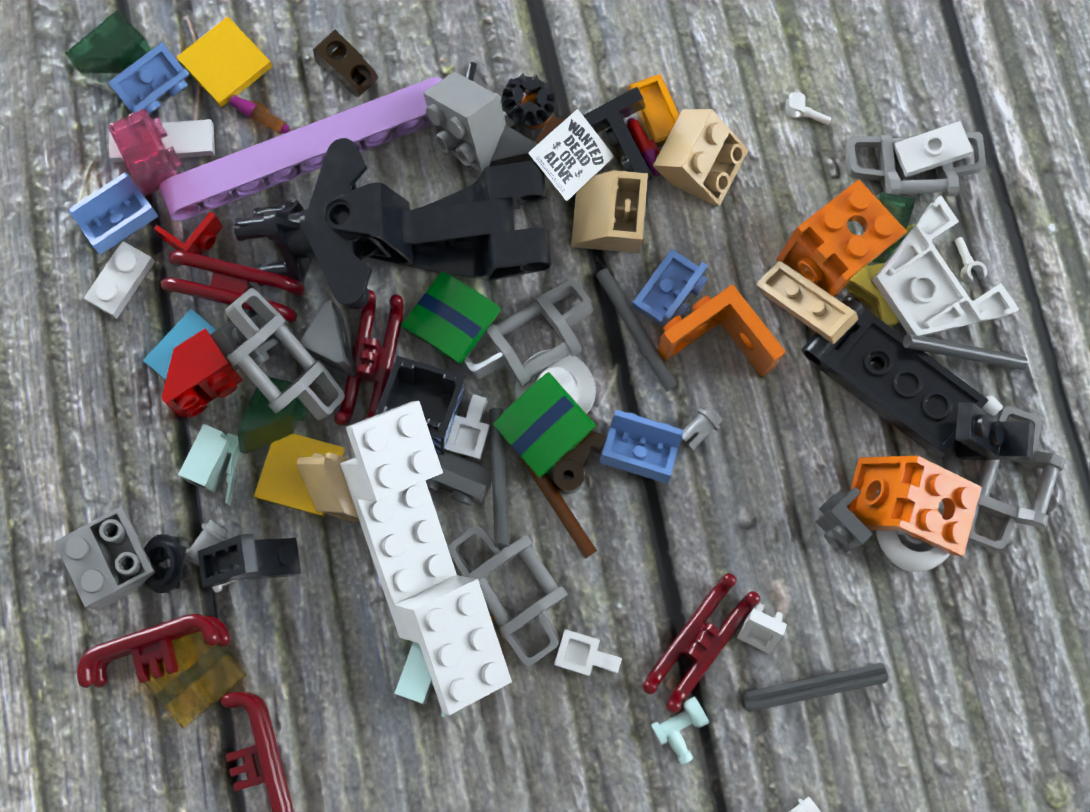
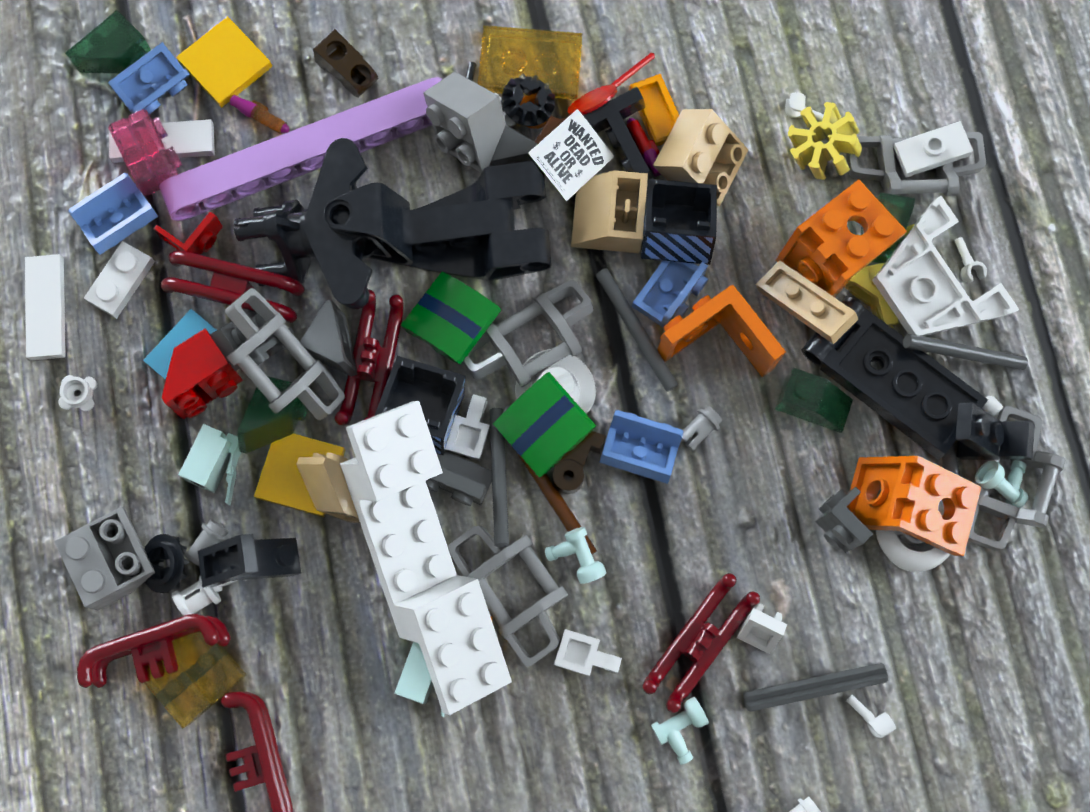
(45, 307): none -> white tile
(67, 392): none -> white plate
(194, 598): none -> white bush
(544, 53): none -> clear yellow tile
(576, 543): none -> light aqua piece
(601, 95): none -> red piece
(679, 221): none -> black container
(814, 400): none -> clear green slope
(832, 127): none -> light yellow gear
(878, 726): none -> white hand
(992, 475): none -> light aqua piece

